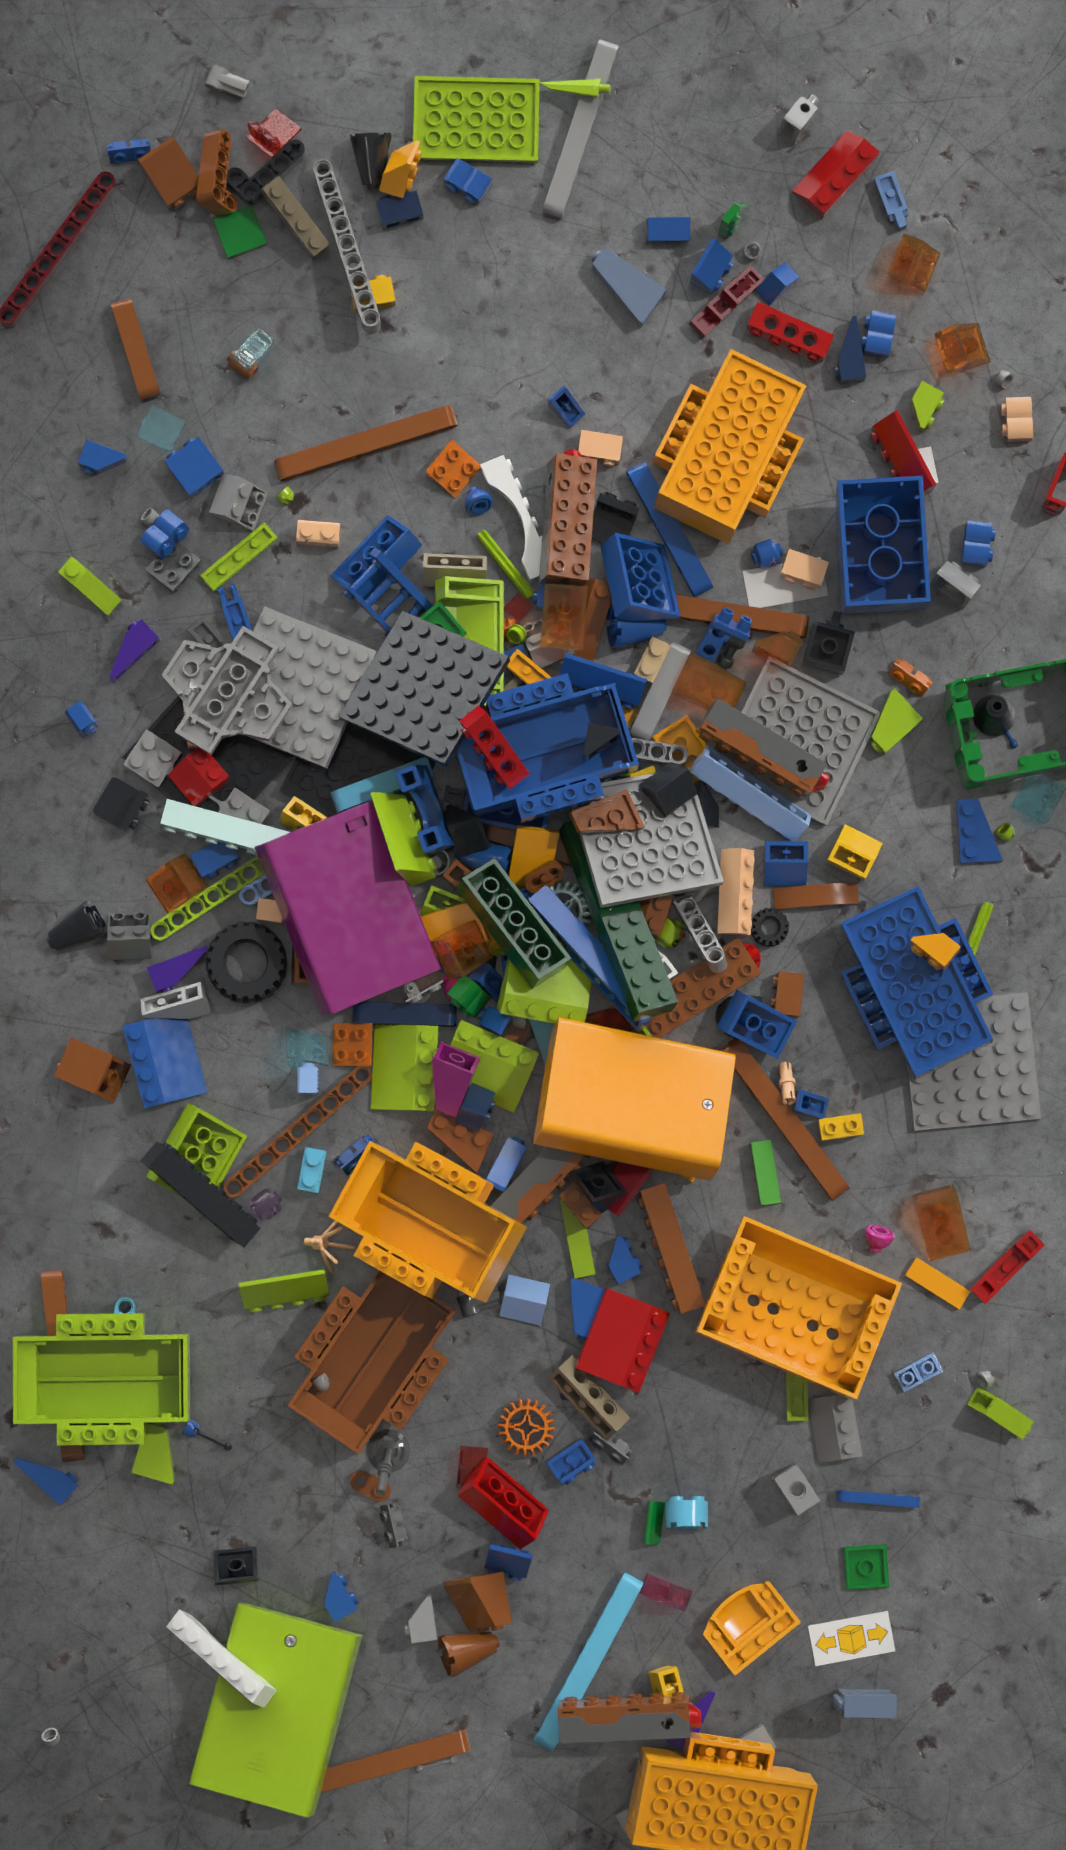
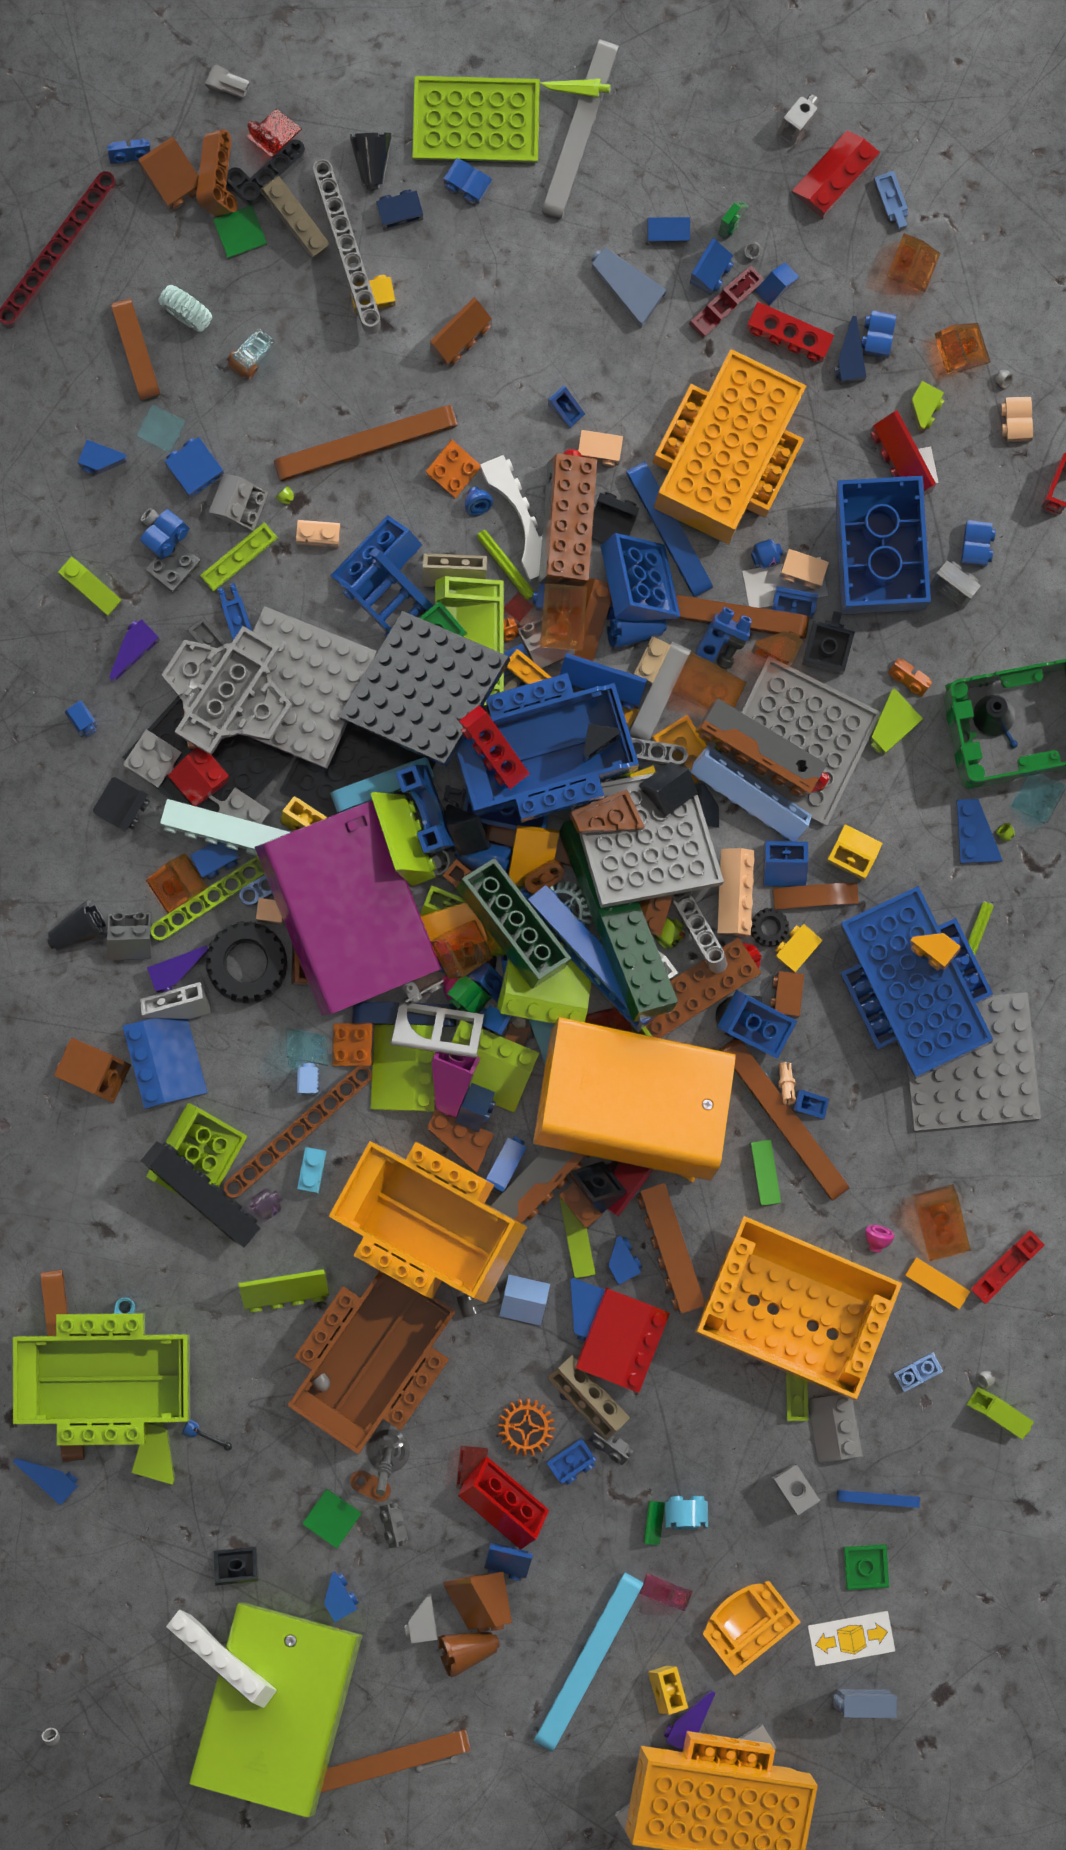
(185, 308): none -> light aqua gear
(321, 1243): light nougat plant -> none
(331, 1518): none -> green tile
(349, 1160): blue hinge -> none
(401, 170): light orange slope -> none
(407, 1037): none -> light grey window
(461, 333): none -> dark orange slope
(516, 634): lime plate -> none
(627, 1718): piece -> none
(794, 601): none -> blue hinge
(798, 948): none -> yellow brick
(840, 1127): yellow brick -> none

